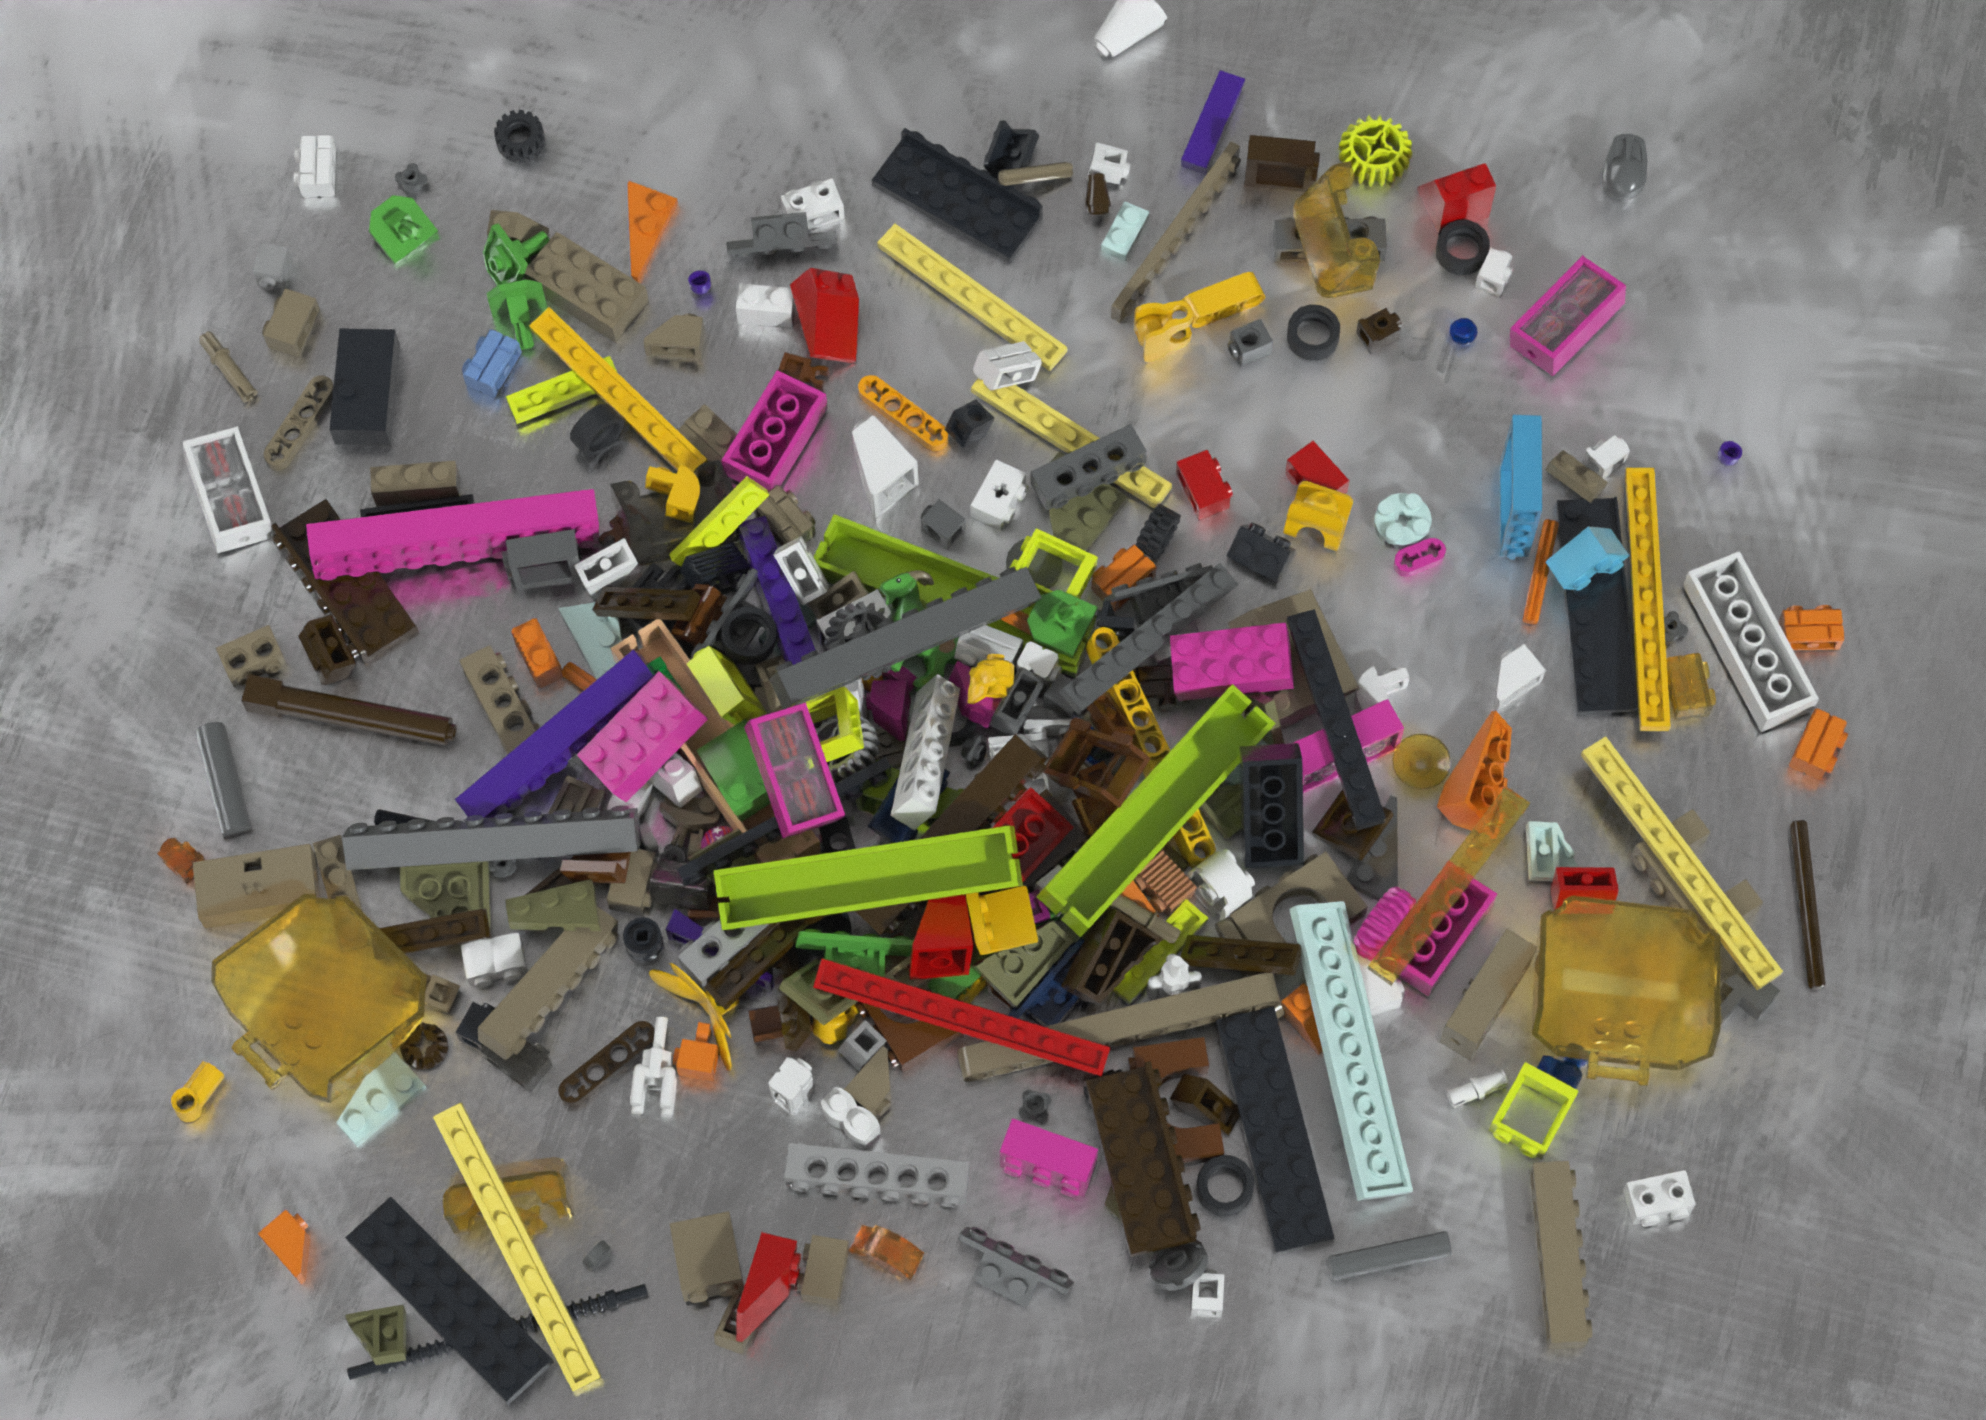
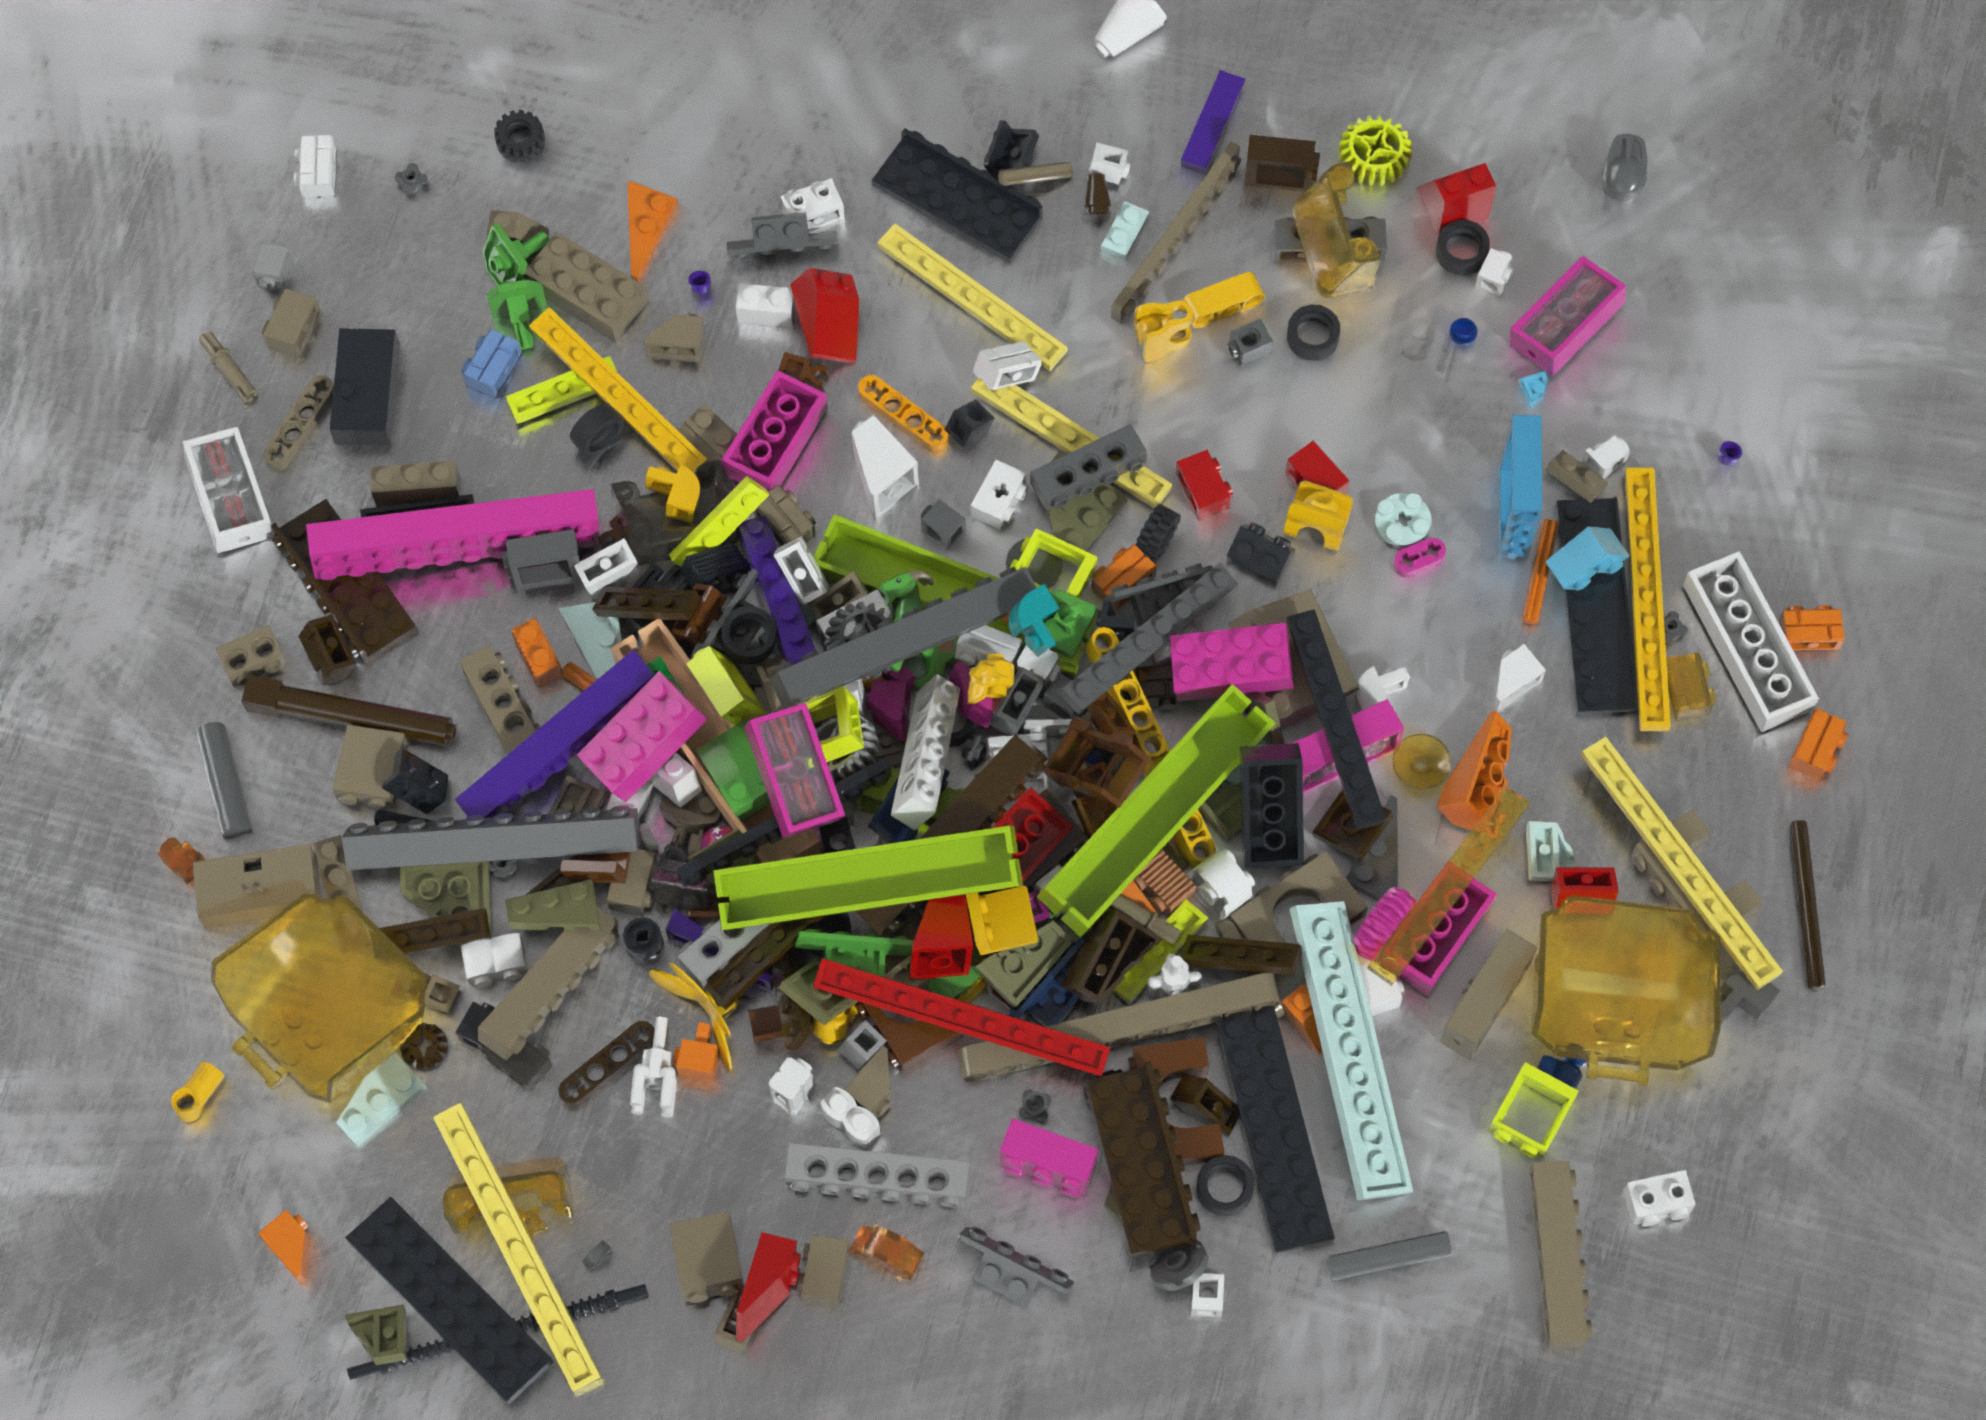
(365, 764): none -> dark tan brick
(400, 227): bright green piece -> none
(416, 782): none -> black bracket
(1028, 619): none -> teal brick
(1378, 337): dark brown brick -> none
(1477, 1088): white pin -> none
(1533, 387): none -> medium azure tile

